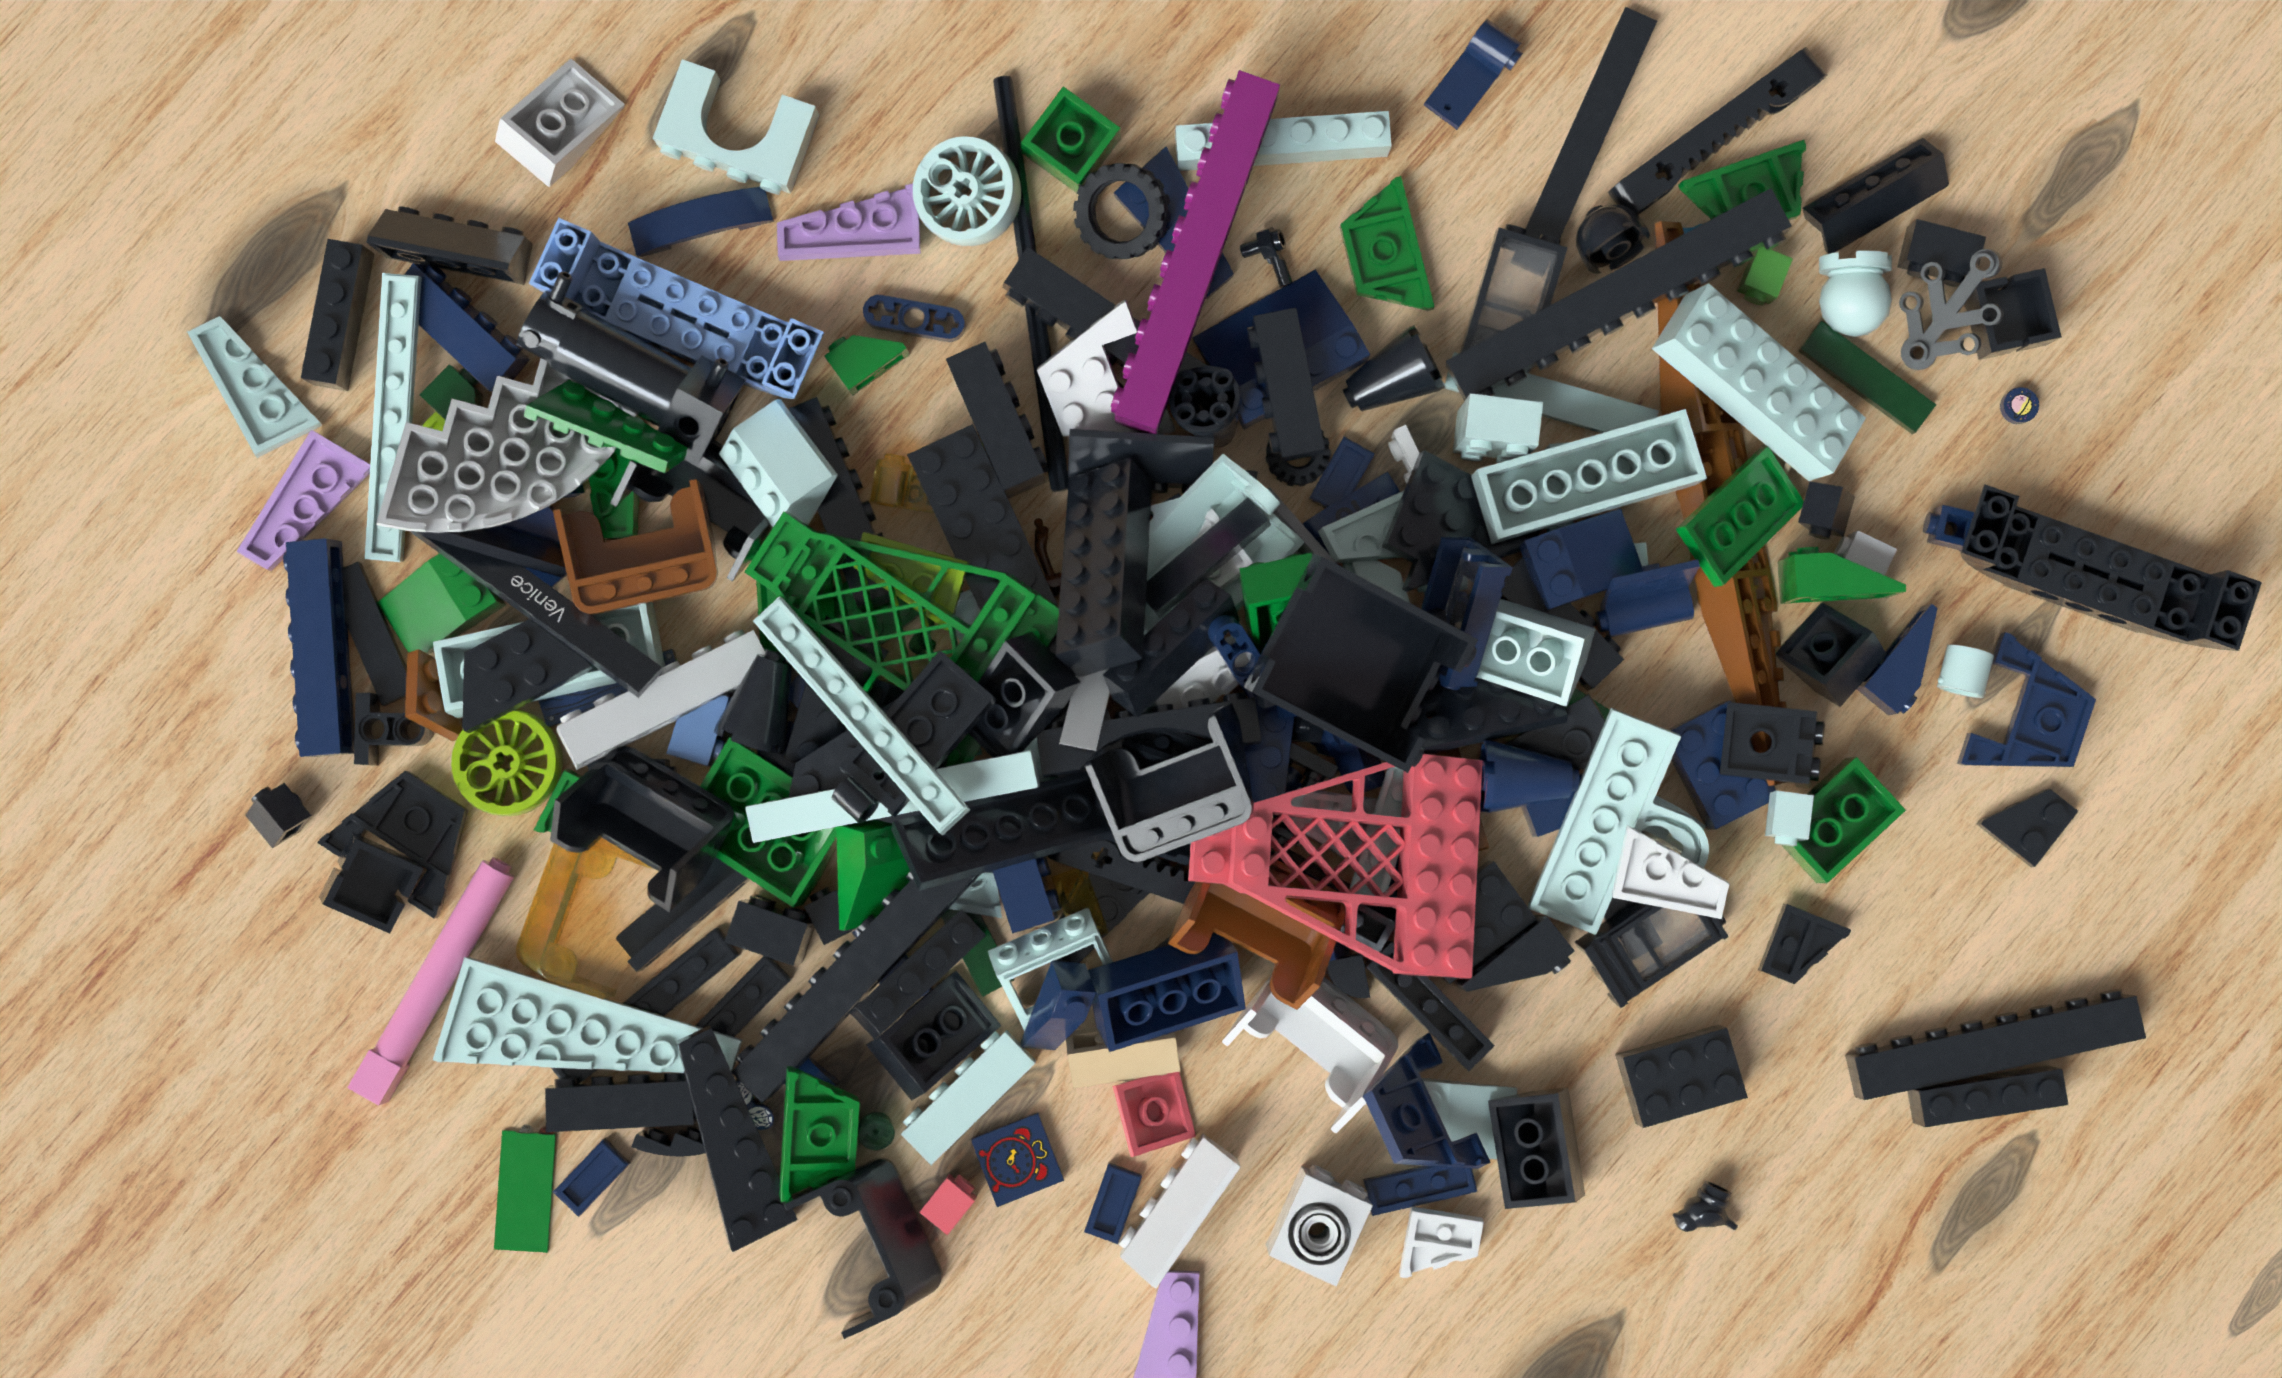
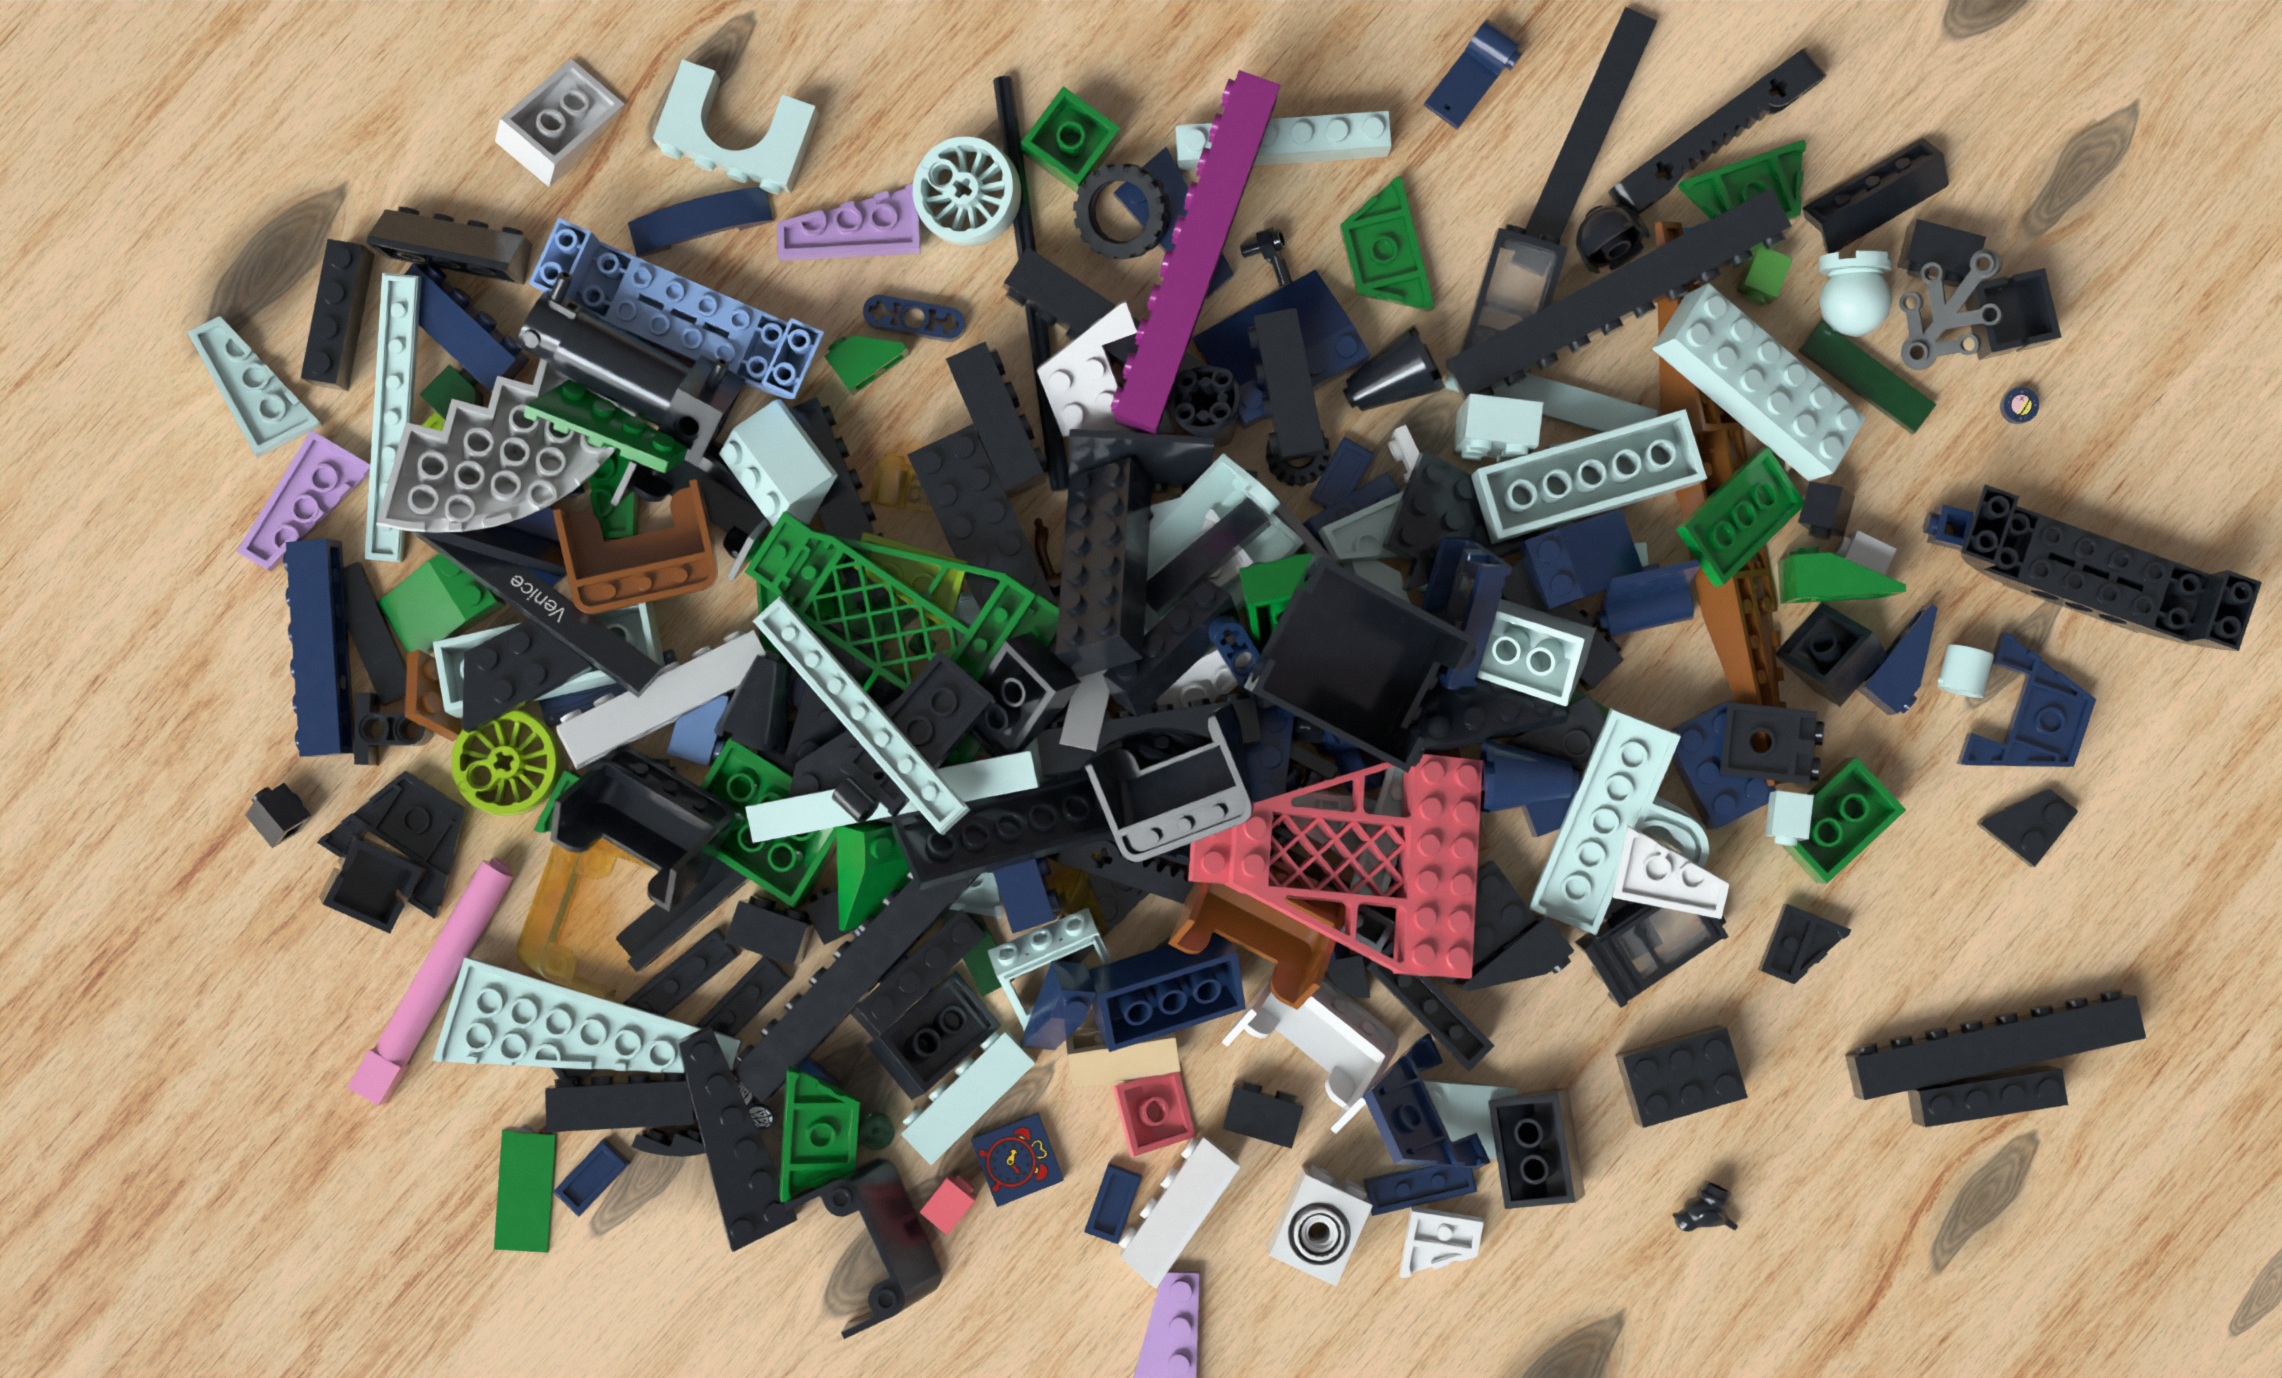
(1262, 1114): none -> black brick

